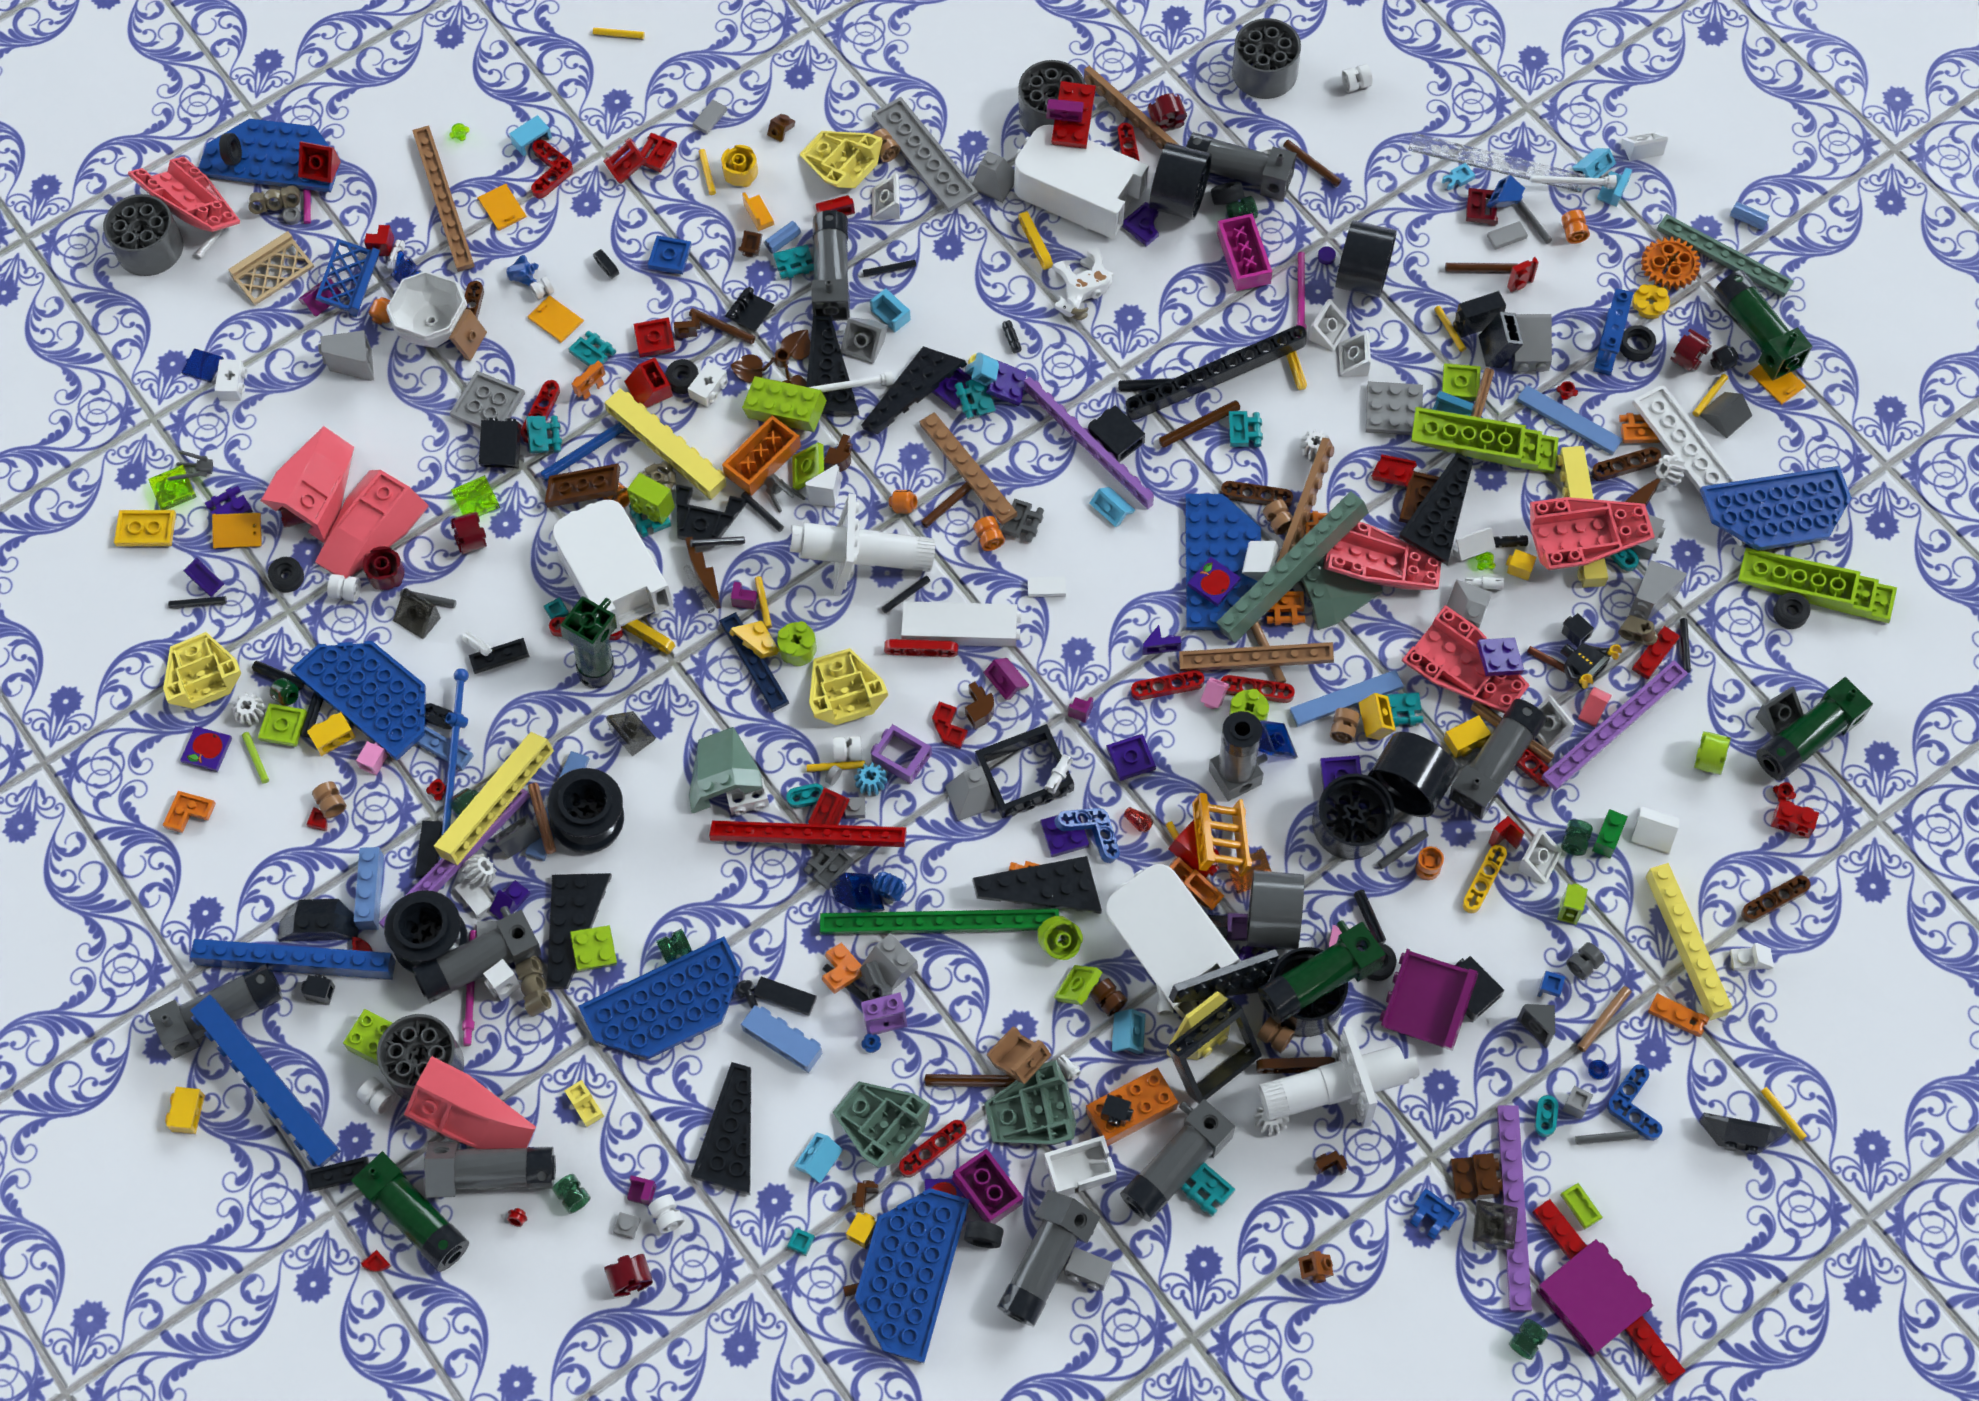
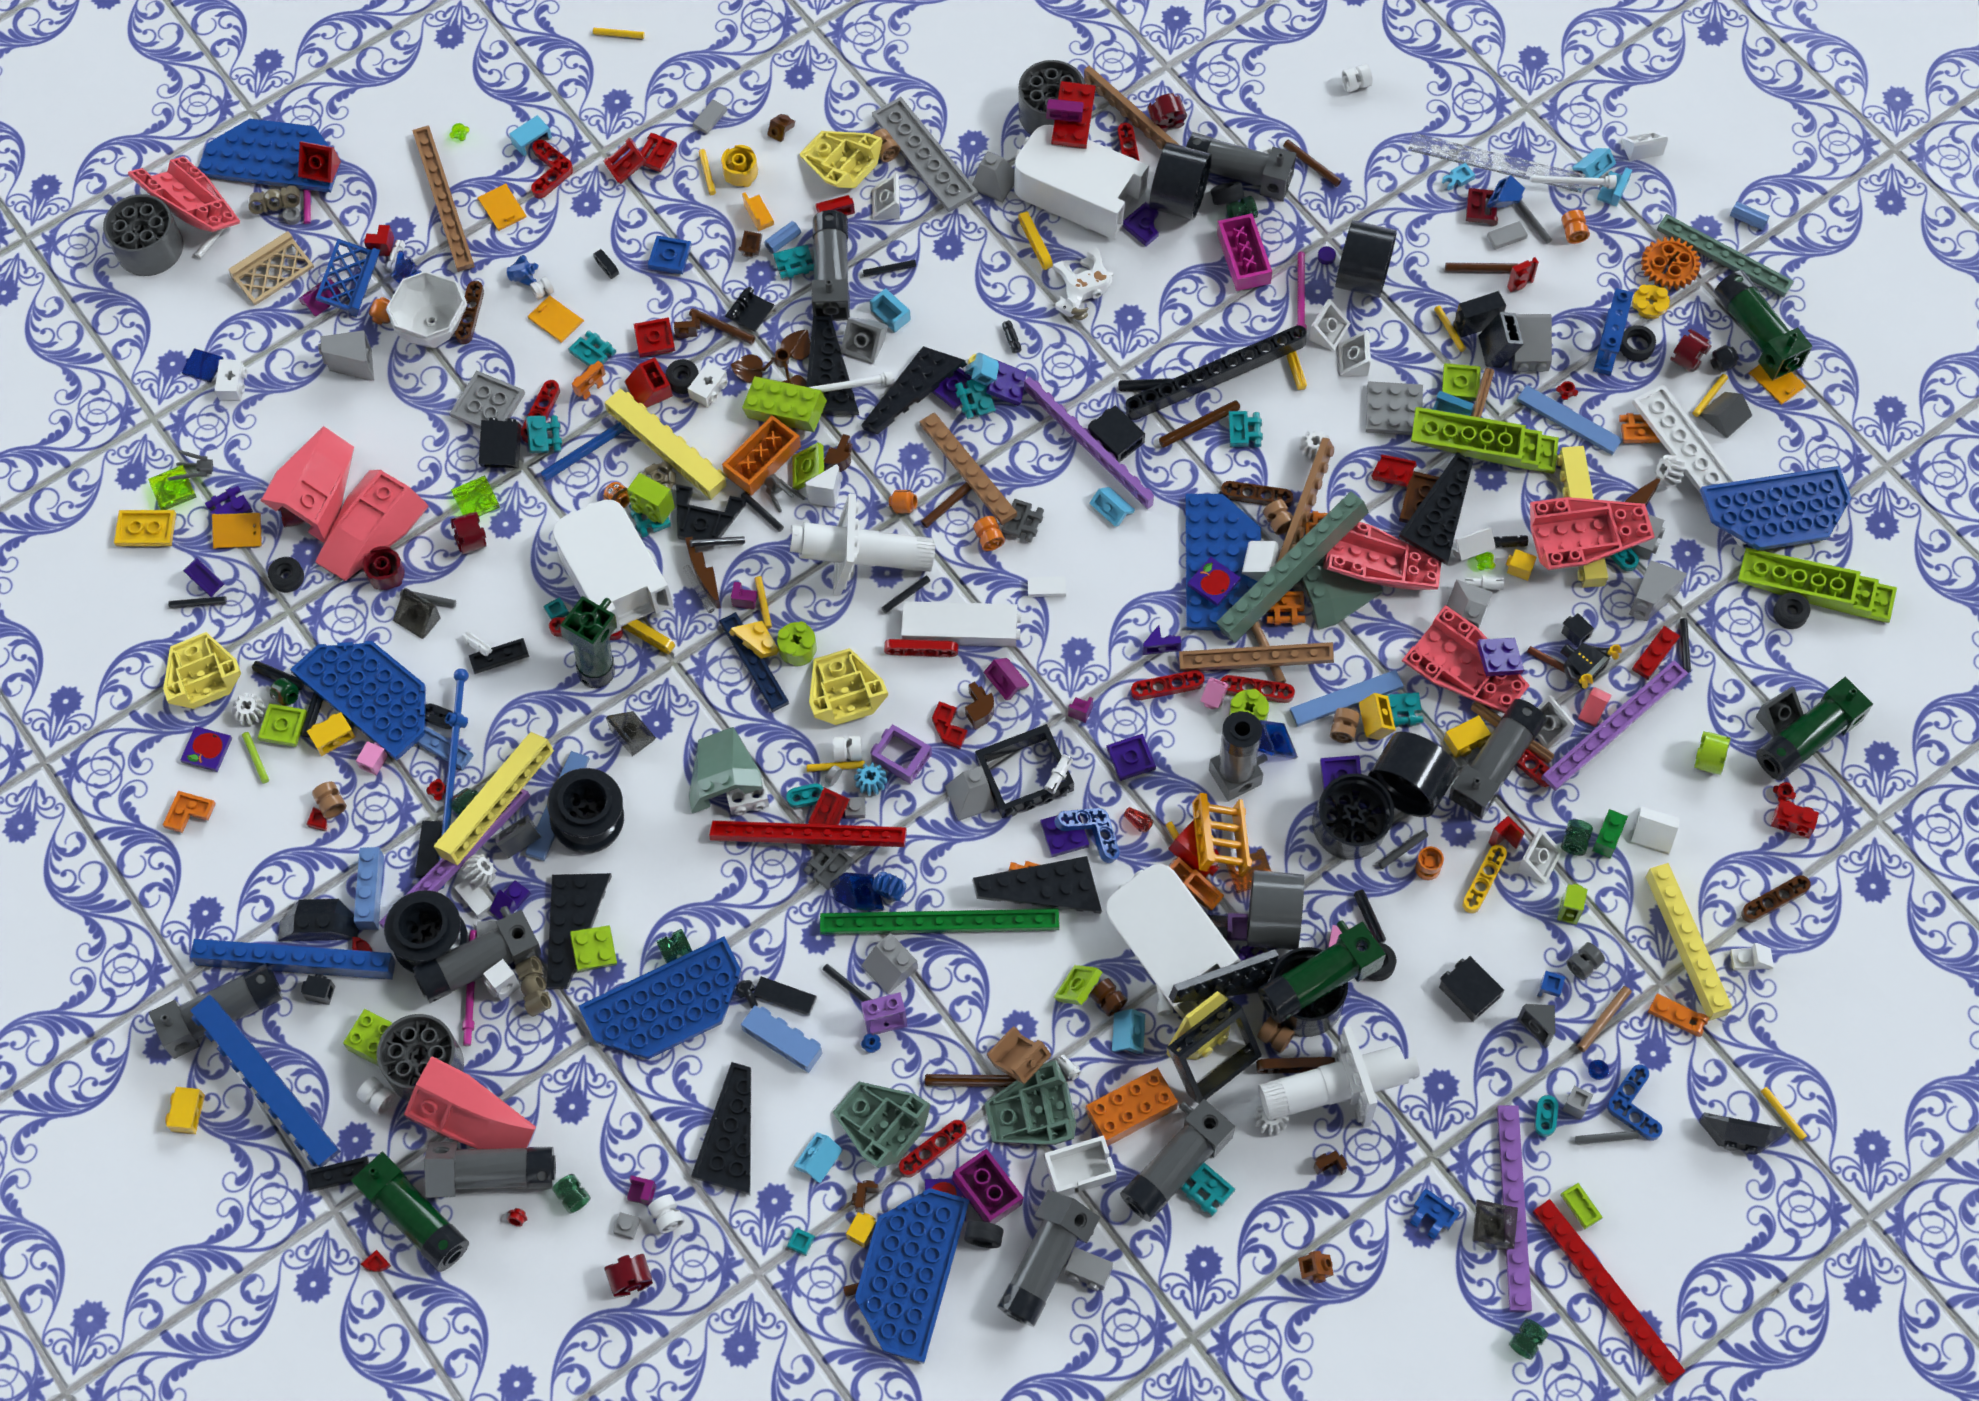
(230, 149): black tyre -> none
(346, 588): white wheel -> none
(468, 334): medium nougat plate -> none
(541, 817): nougat axle -> none
(582, 485): reddish brown plate -> none
(584, 1103): light yellow slope -> none
(845, 970): orange plate -> none
(875, 981): dark grey piece -> none
(1070, 940): lime brick -> none
(1116, 1111): black brick -> none
(1284, 58): dark grey wheel -> none
(1428, 999): magenta panel -> none
(1476, 1177): reddish brown plate -> none
(1595, 1296): magenta panel -> none
(1628, 467): reddish brown beam -> none
(1638, 630): dark tan piece -> none

